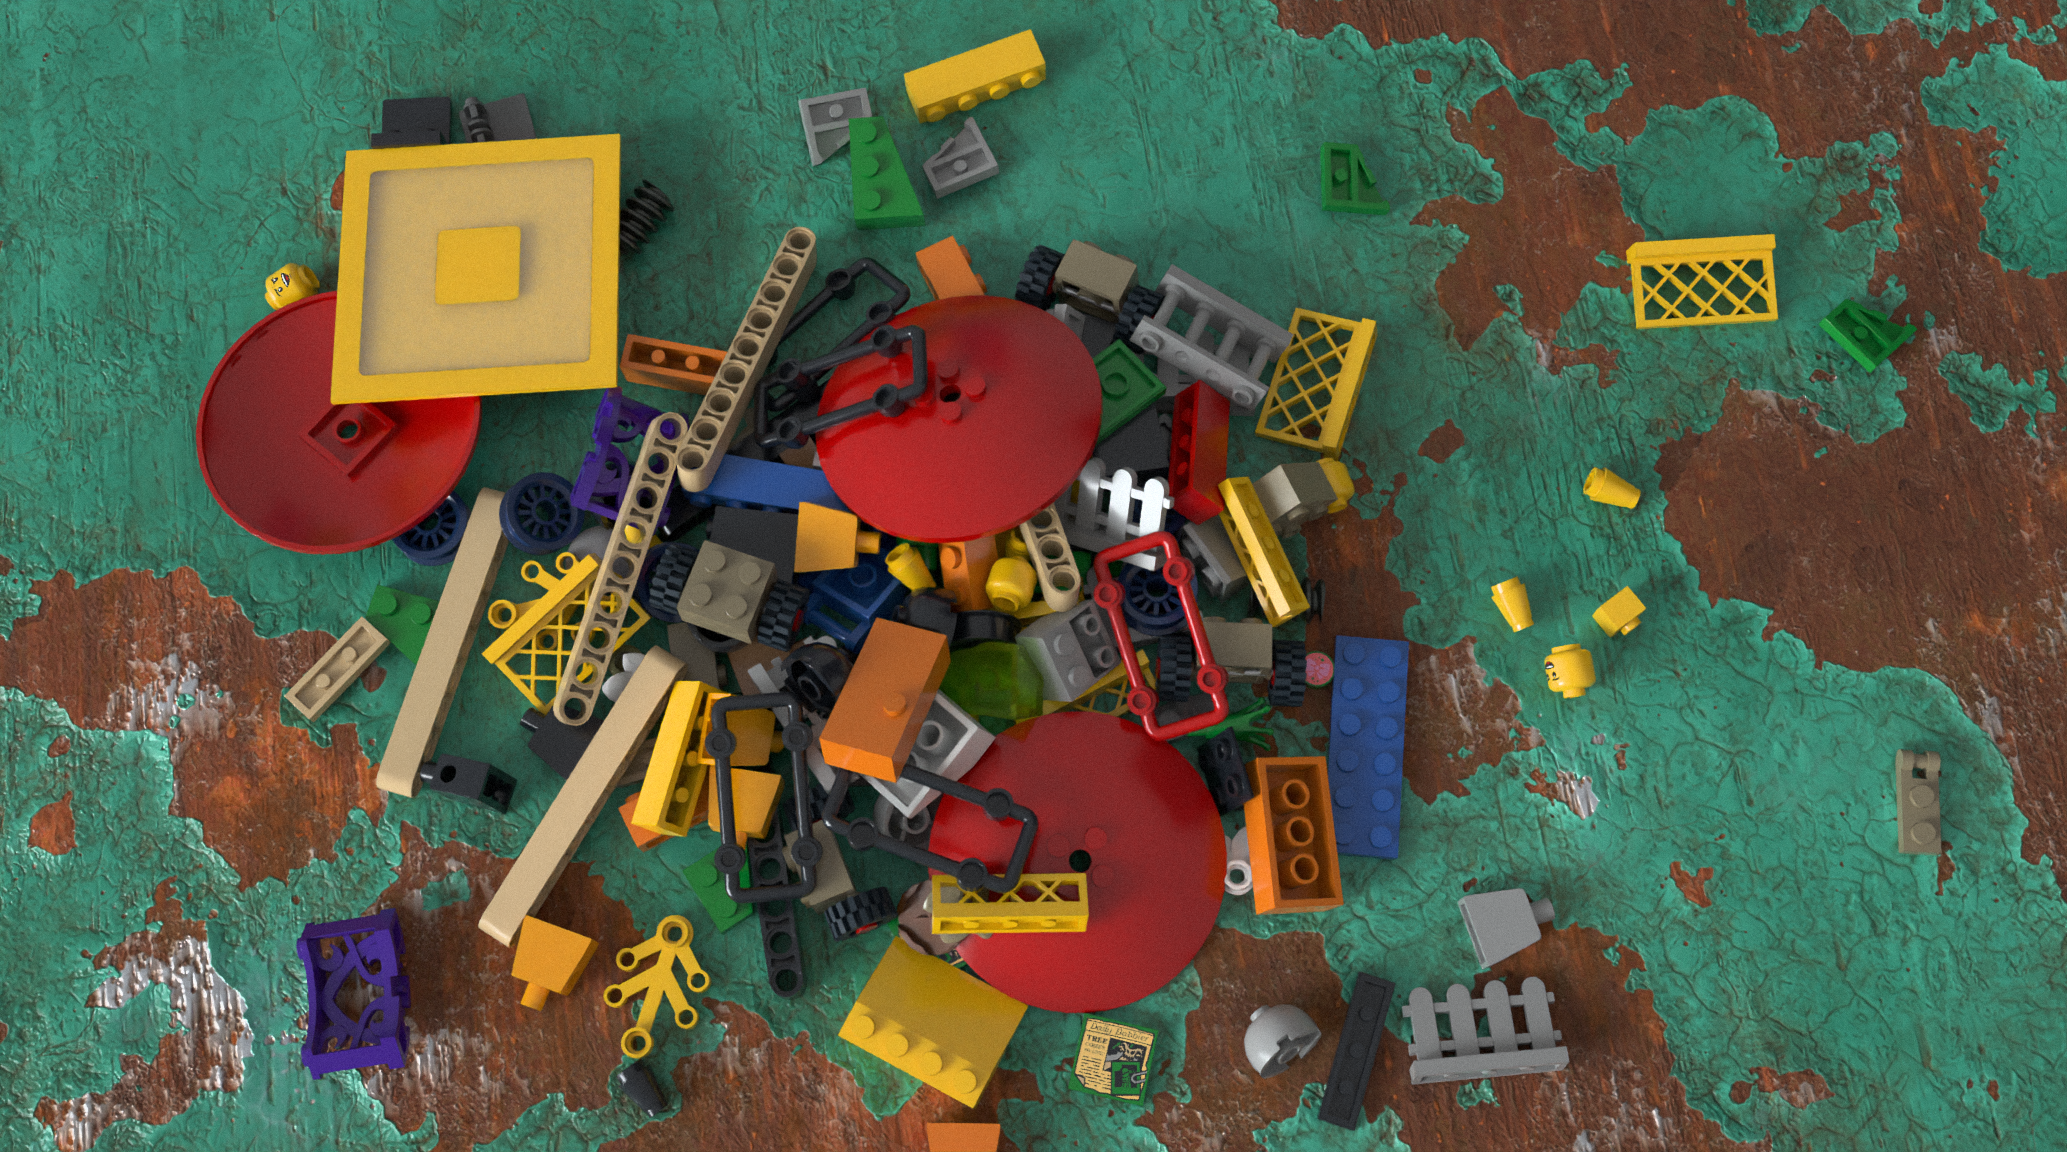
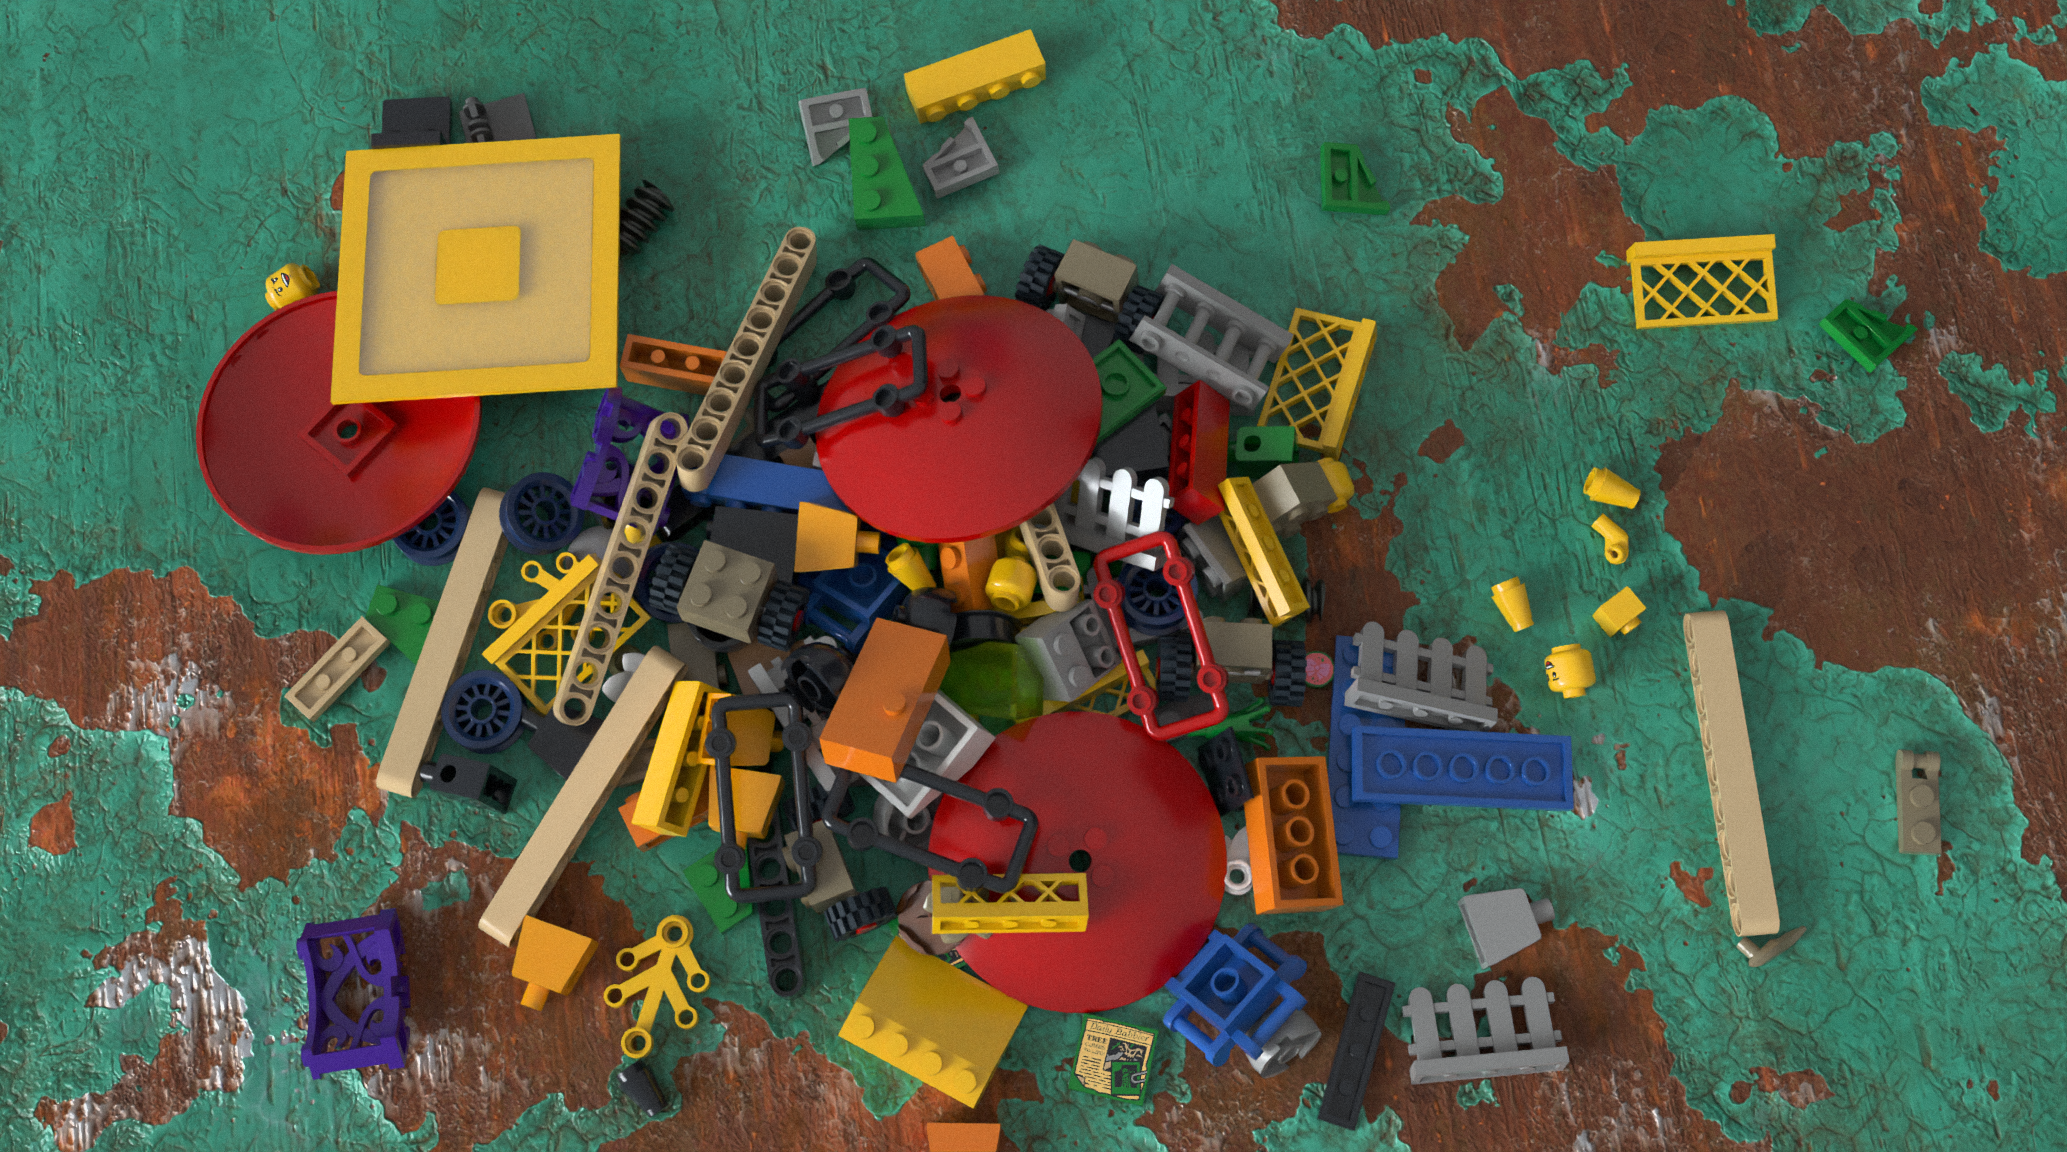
(474, 682): none -> dark blue wheel
(1233, 991): none -> blue brick
(1263, 449): none -> green torso
(1415, 700): none -> light grey fence
(1461, 768): none -> blue plate
(1615, 539): none -> yellow arm
(1731, 774): none -> tan beam
(1771, 949): none -> dark tan bar

